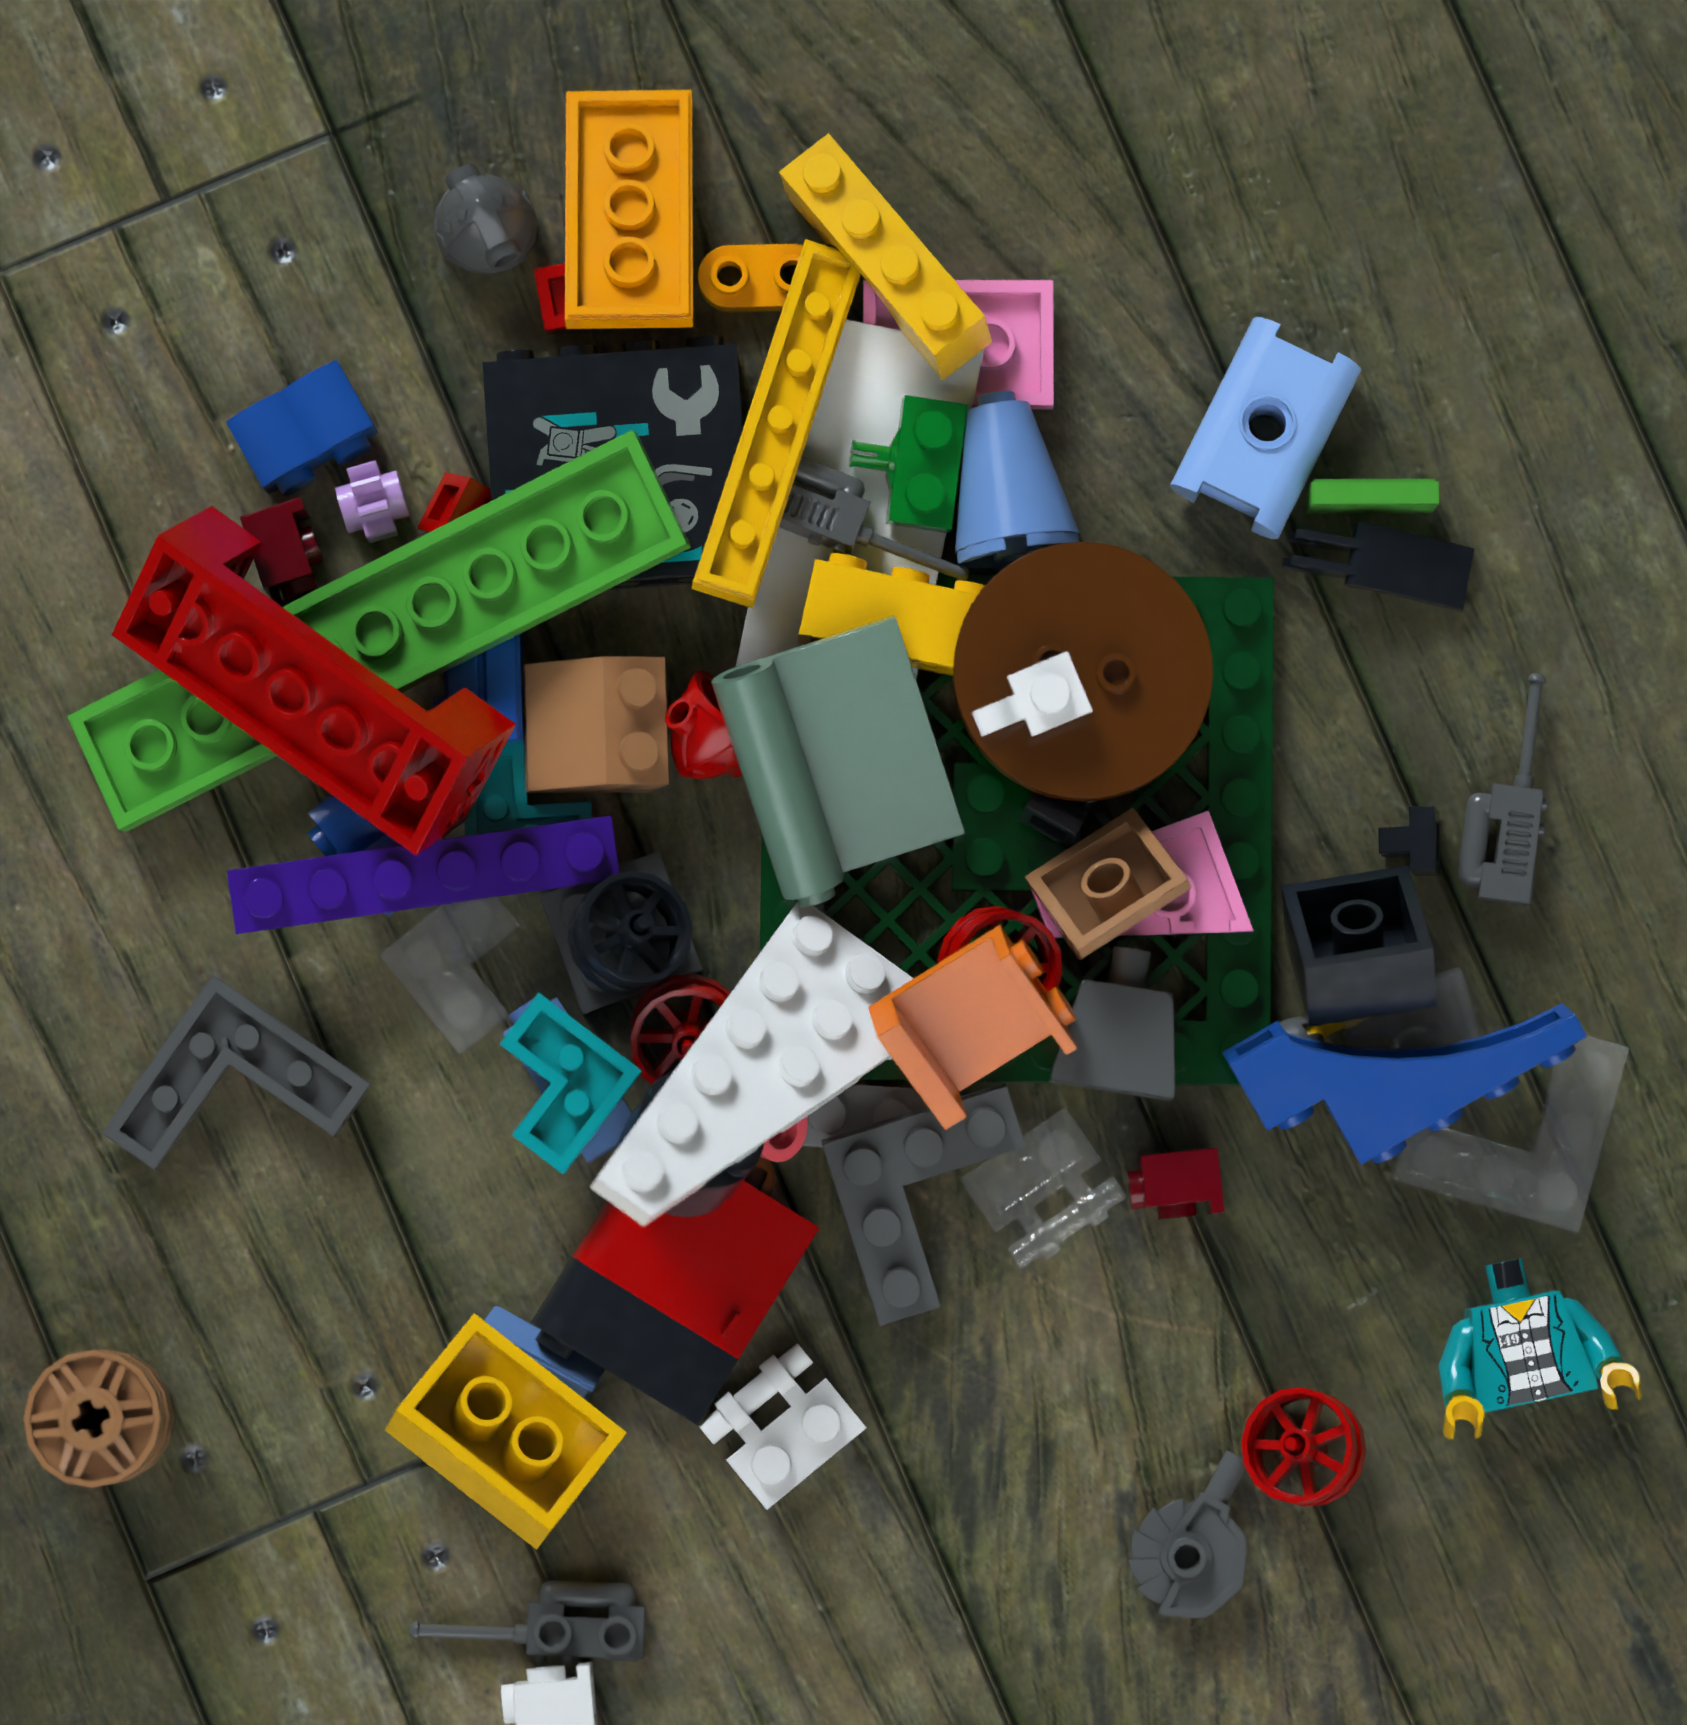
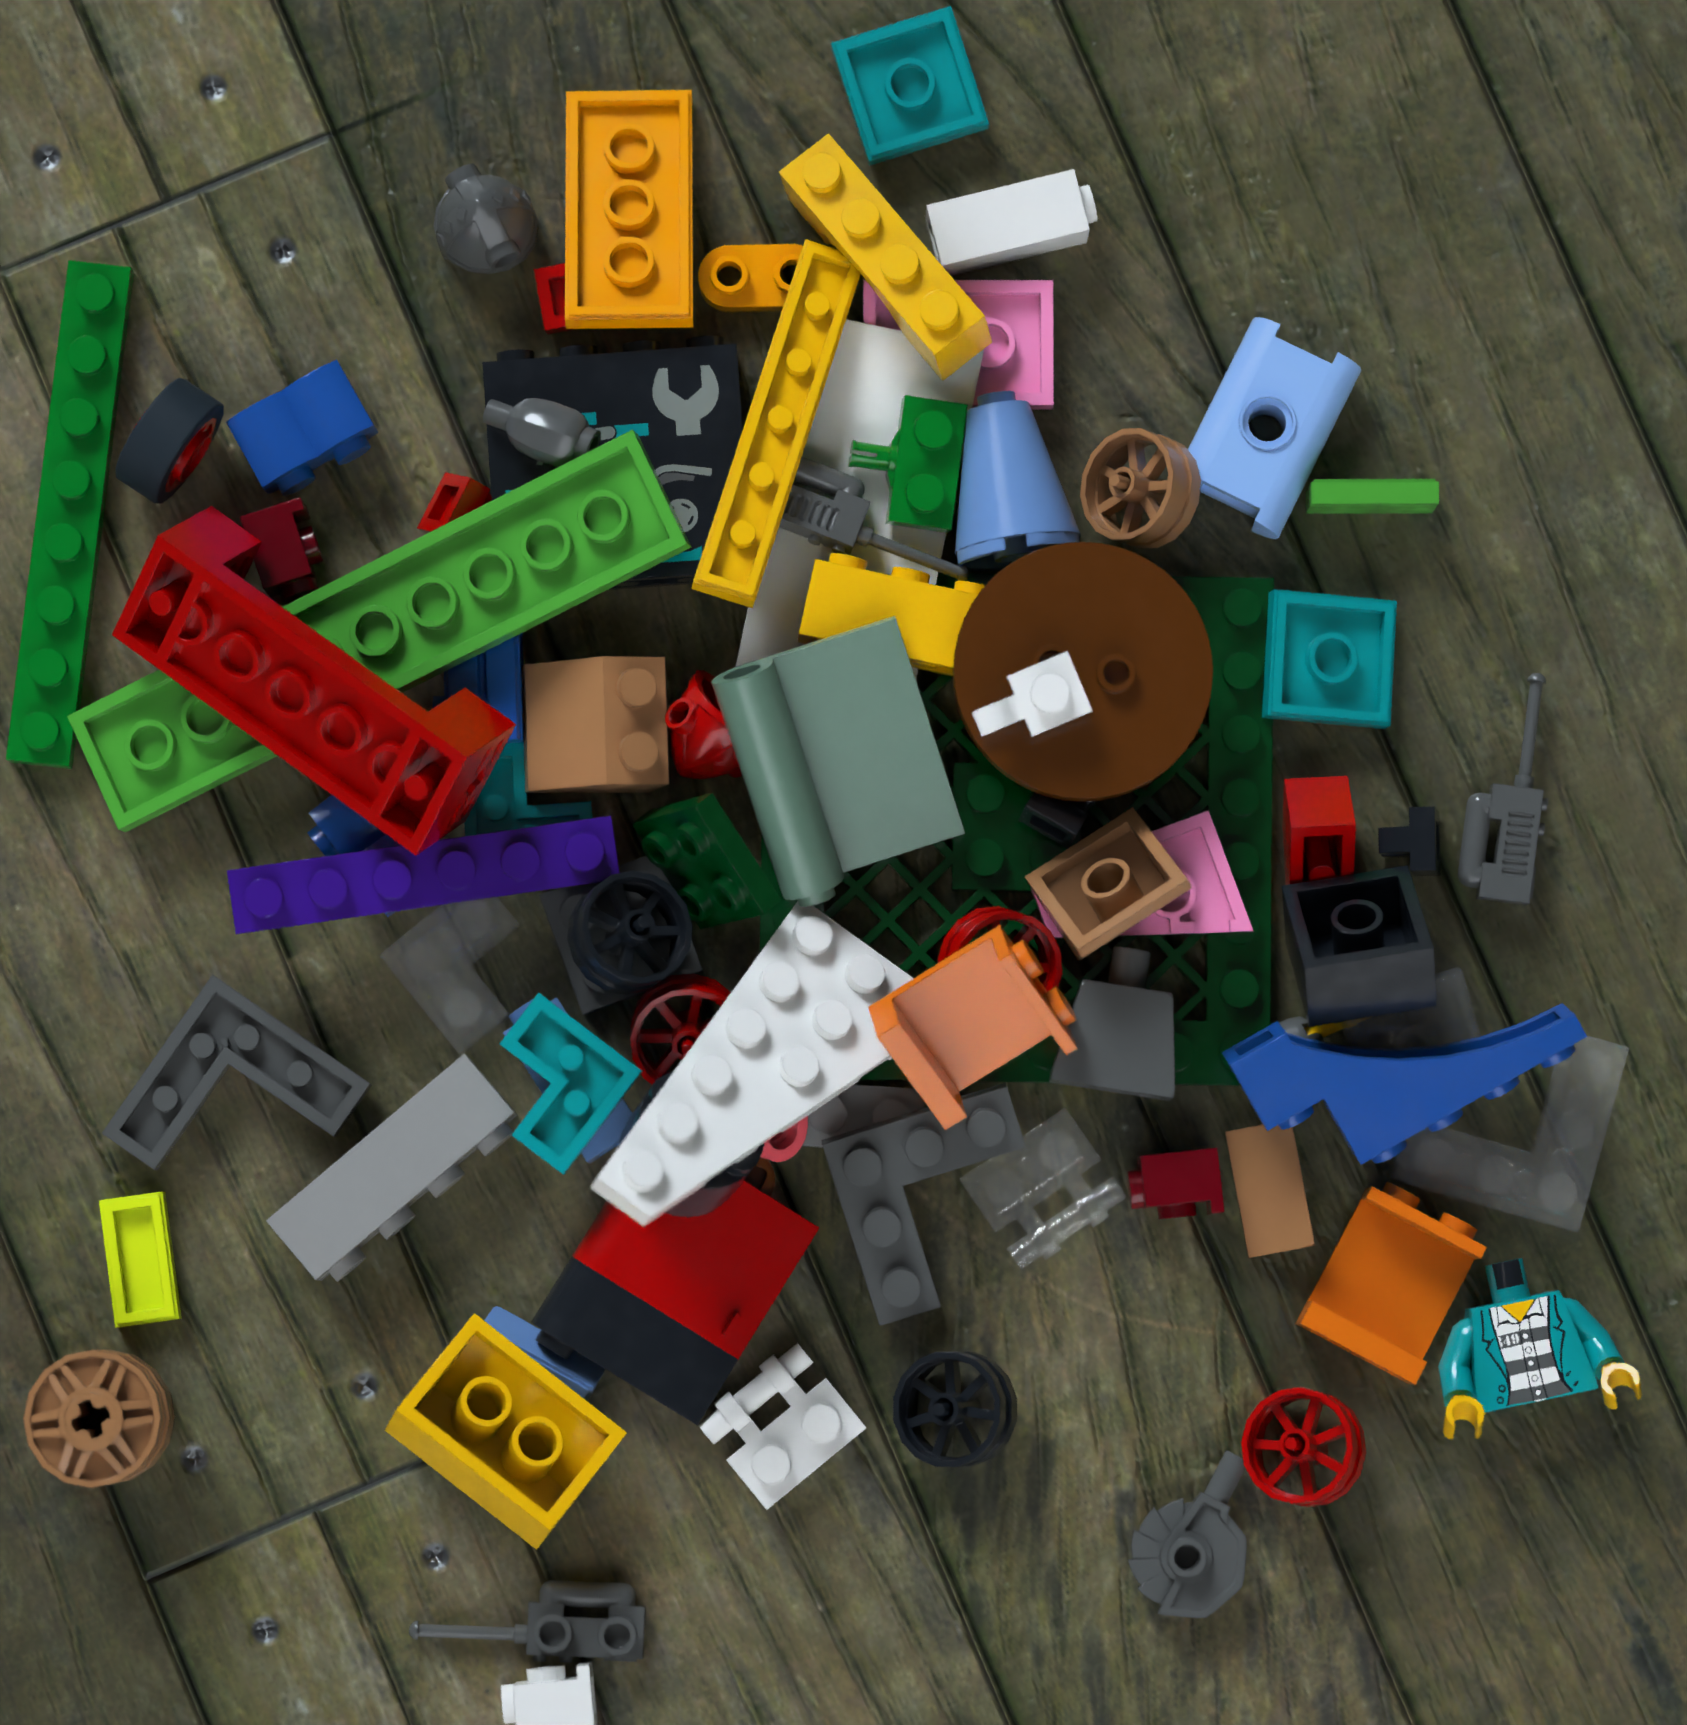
(70, 514): none -> green plate
(140, 1259): none -> neon yellow tile
(169, 440): none -> black wheel
(372, 501): lavender gear -> none
(392, 1169): none -> light grey brick
(543, 429): none -> dark grey plant
(706, 861): none -> dark green plate
(909, 85): none -> teal plate
(954, 1409): none -> black wheel
(1010, 222): none -> white brick
(1111, 487): none -> medium nougat wheel
(1269, 1190): none -> medium nougat slope
(1318, 828): none -> red slope
(1329, 659): none -> teal plate
(1391, 563): black arm -> none
(1391, 1281): none -> orange panel

